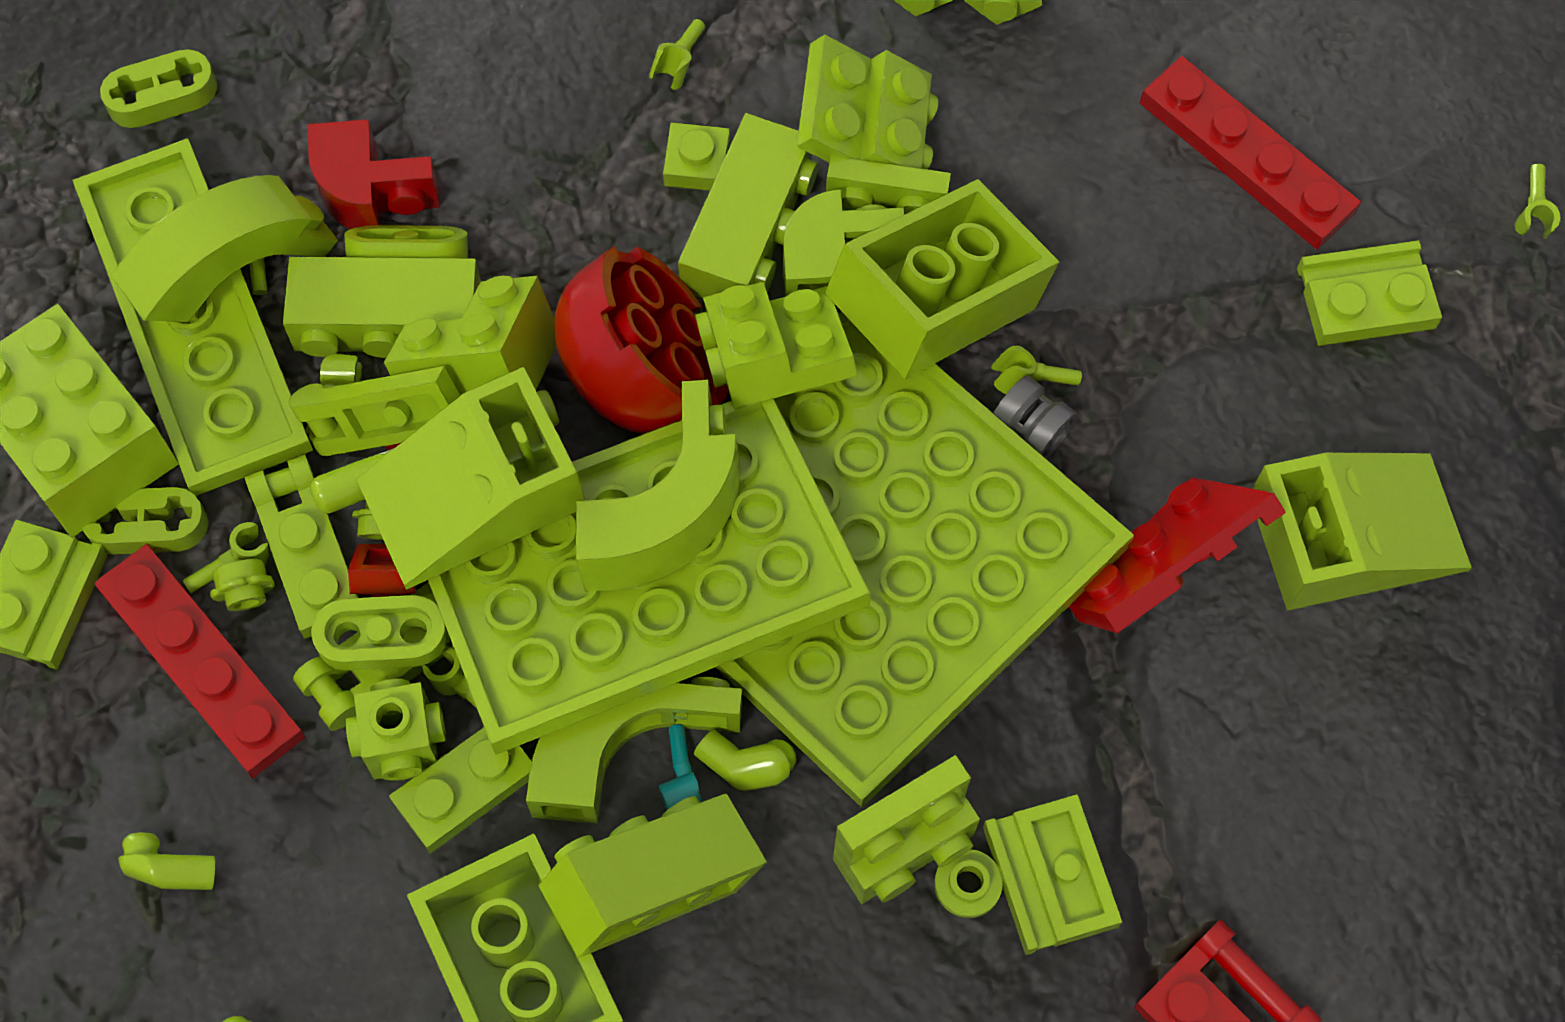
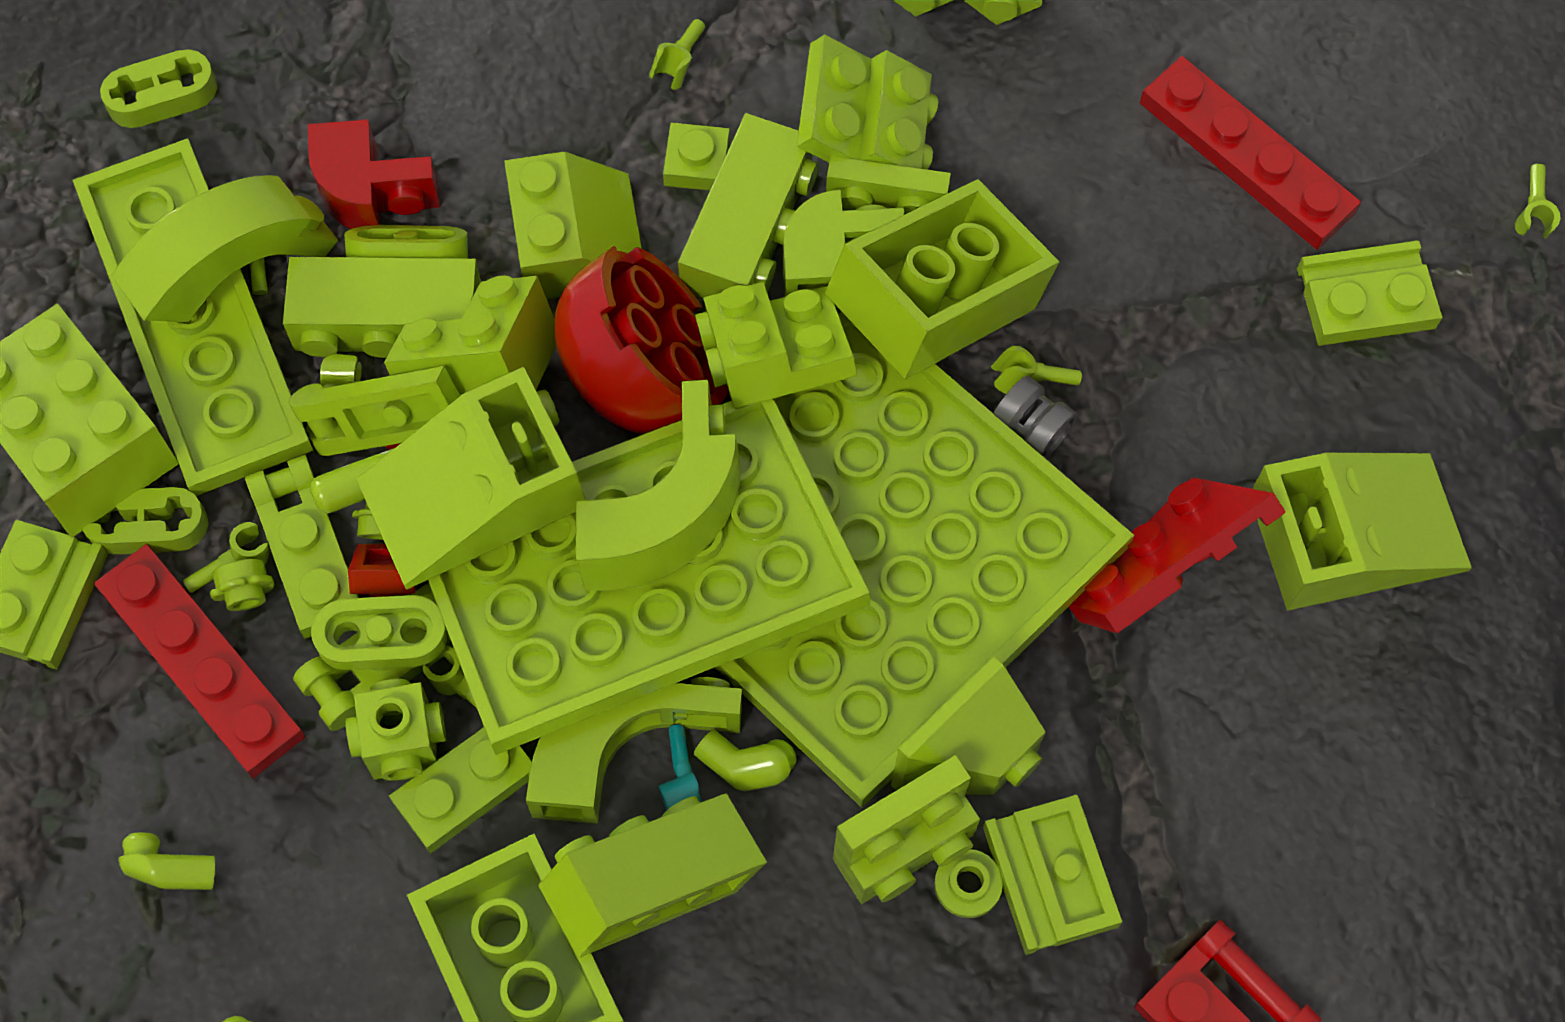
(568, 215): none -> lime slope
(984, 727): none -> lime slope

